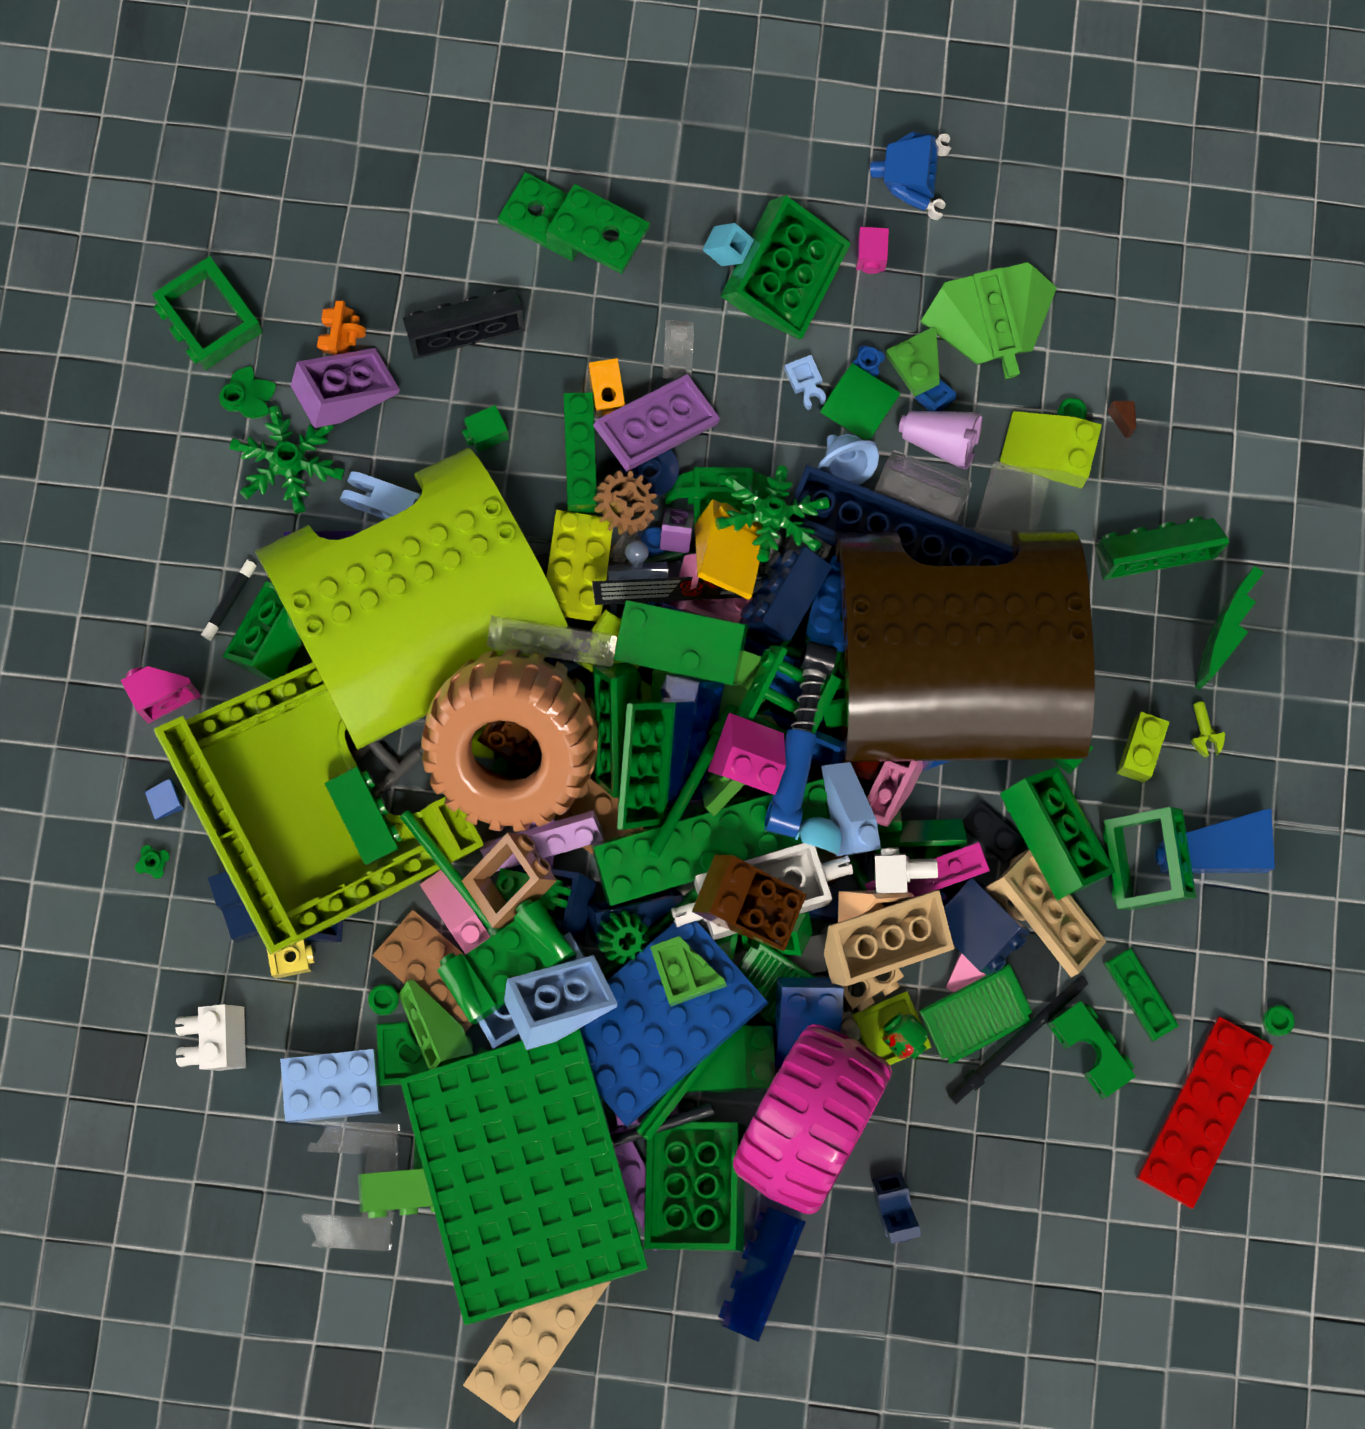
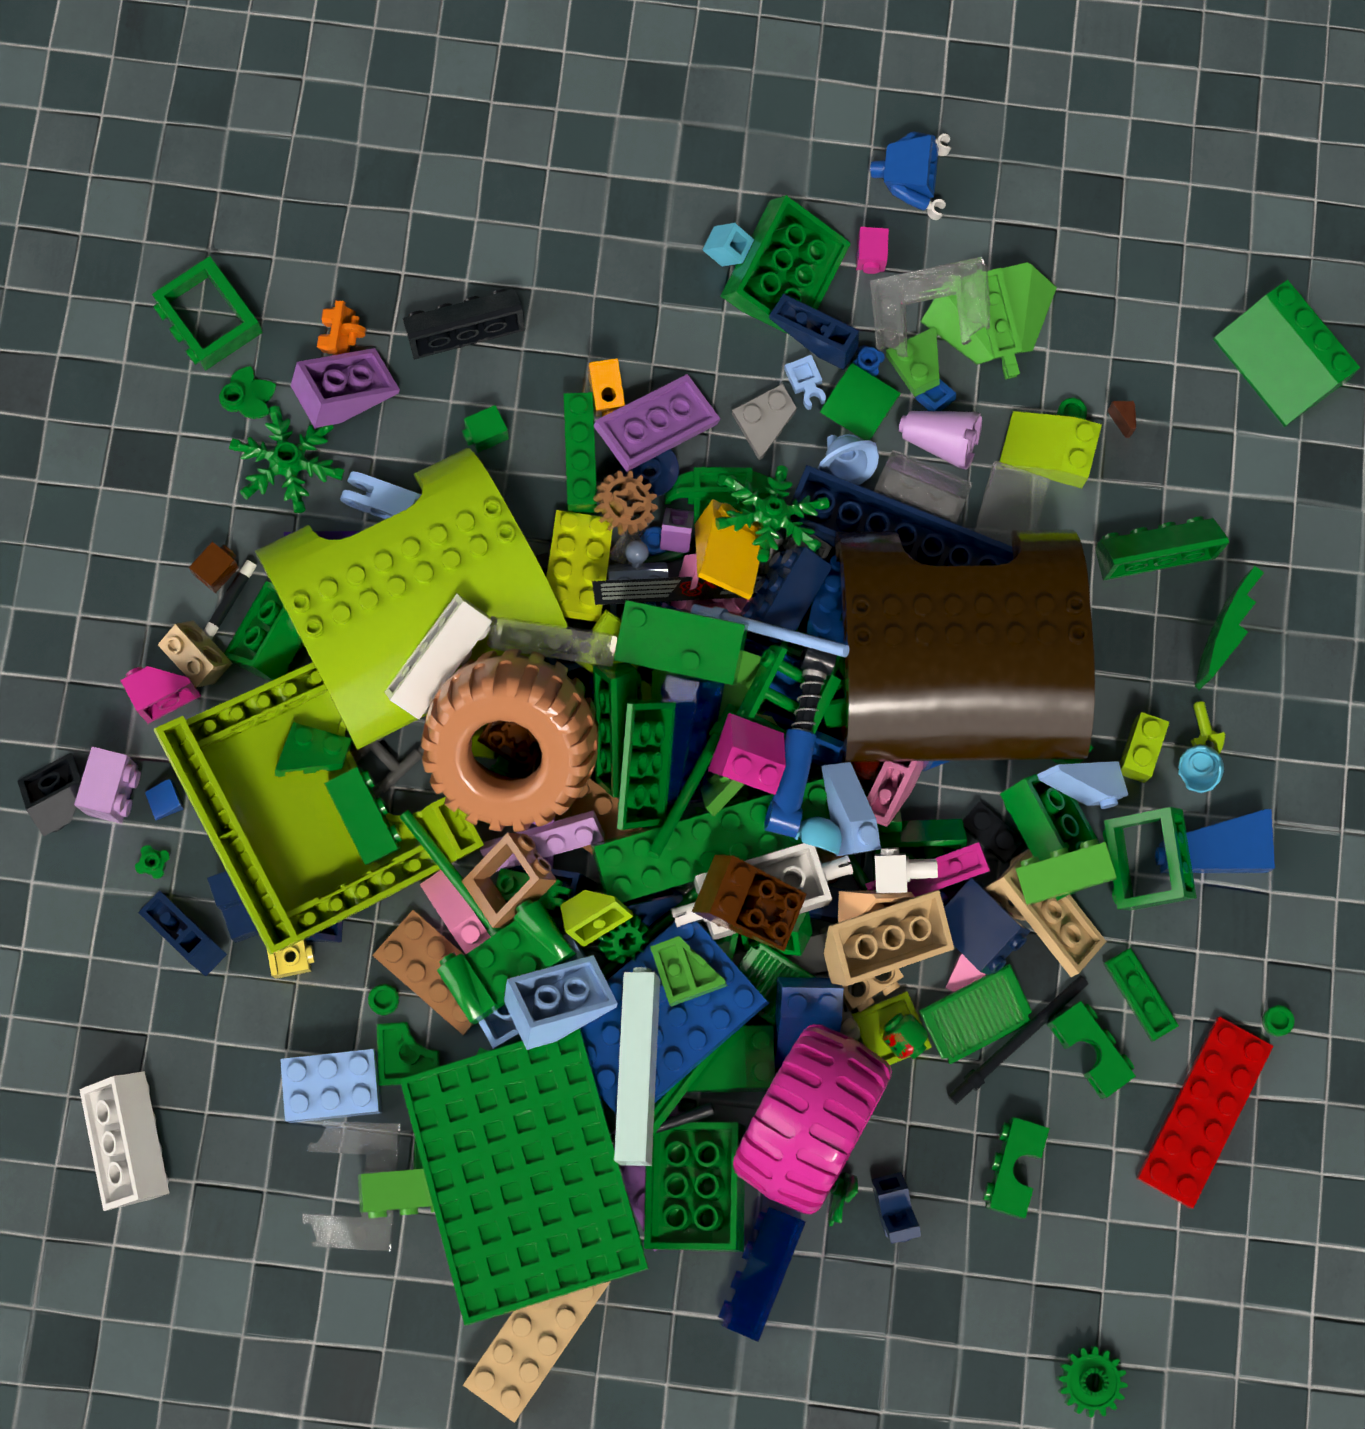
(51, 794): none -> black slope
(107, 785): none -> lavender brick
(124, 1140): none -> white slope
(182, 933): none -> dark blue slope
(194, 653): none -> tan brick
(214, 566): none -> reddish brown brick
(220, 1038): white brick -> none
(312, 751): none -> green wing
(436, 1031): bright green slope -> none
(438, 656): none -> white brick
(574, 223): green bracket -> none
(592, 915): none -> lime slope
(637, 1068): none -> light aqua brick
(678, 349): clear slope -> none
(764, 418): none -> light grey wing
(775, 631): none -> light blue bar
(816, 331): none -> dark blue slope
(843, 1191): none -> green plate
(964, 279): none -> clear wedge
(1005, 1192): none -> green arch
(1065, 872): none -> bright green brick
(1075, 1377): none -> green gear
(1088, 782): none -> light blue slope
(1201, 768): none -> medium azure hair
(1286, 353): none -> slope

